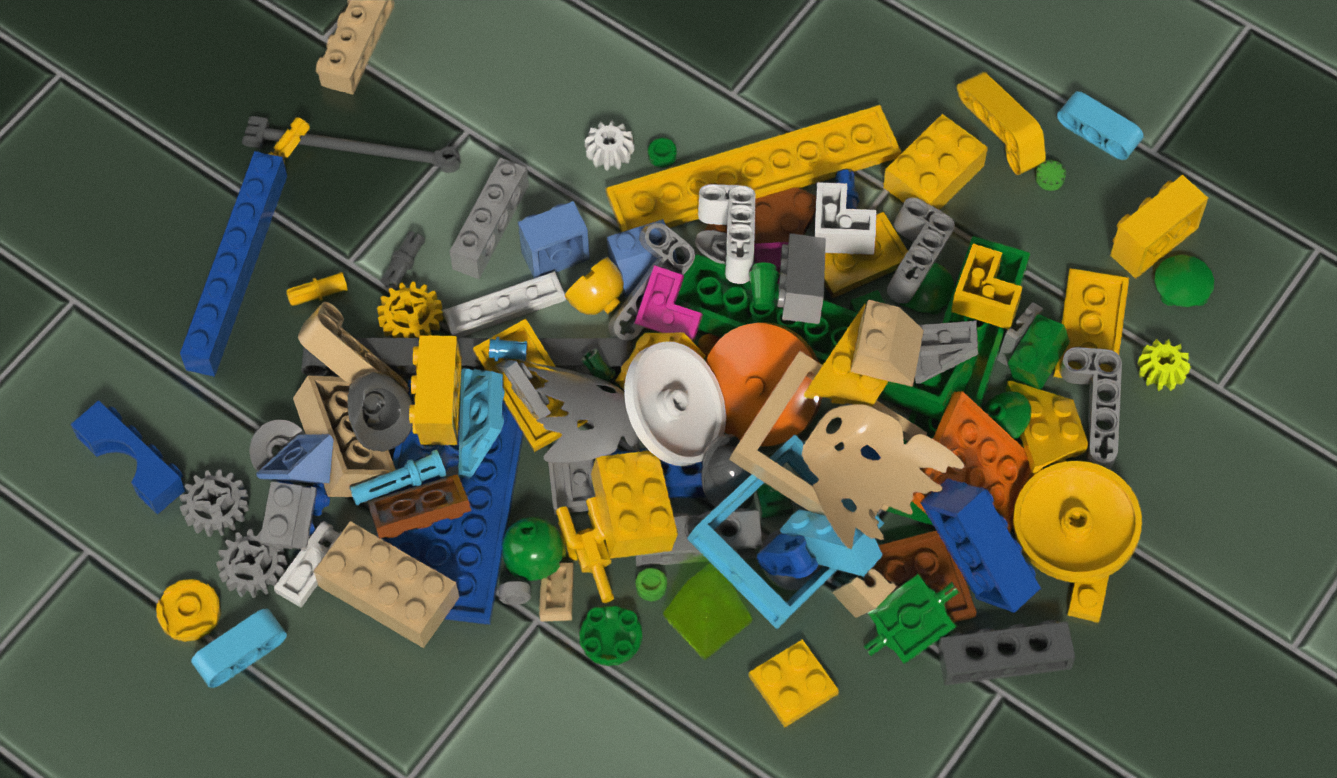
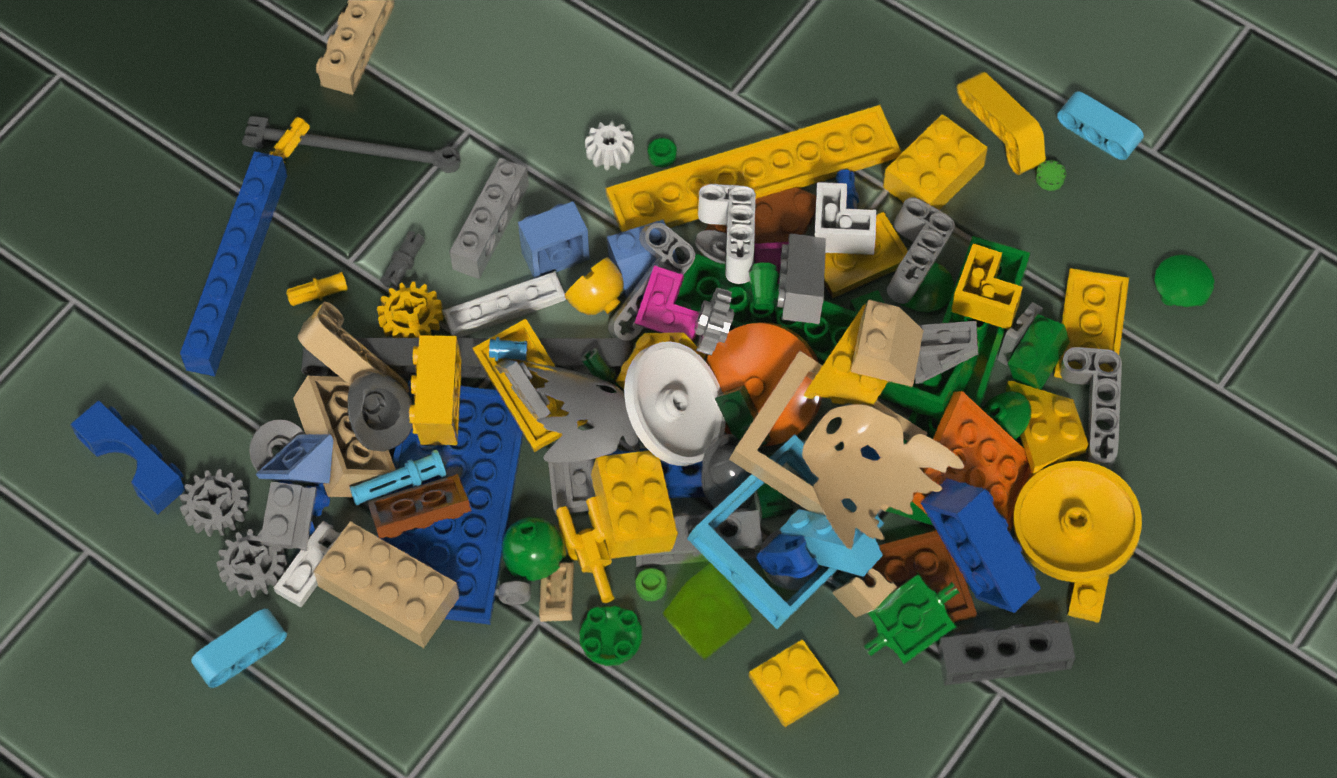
(188, 610): yellow tile -> none
(479, 417): medium azure wing -> none
(714, 321): none -> light grey gear
(738, 411): none -> dark green plate
(1158, 225): yellow brick -> none
(1163, 365): neon yellow gear -> none

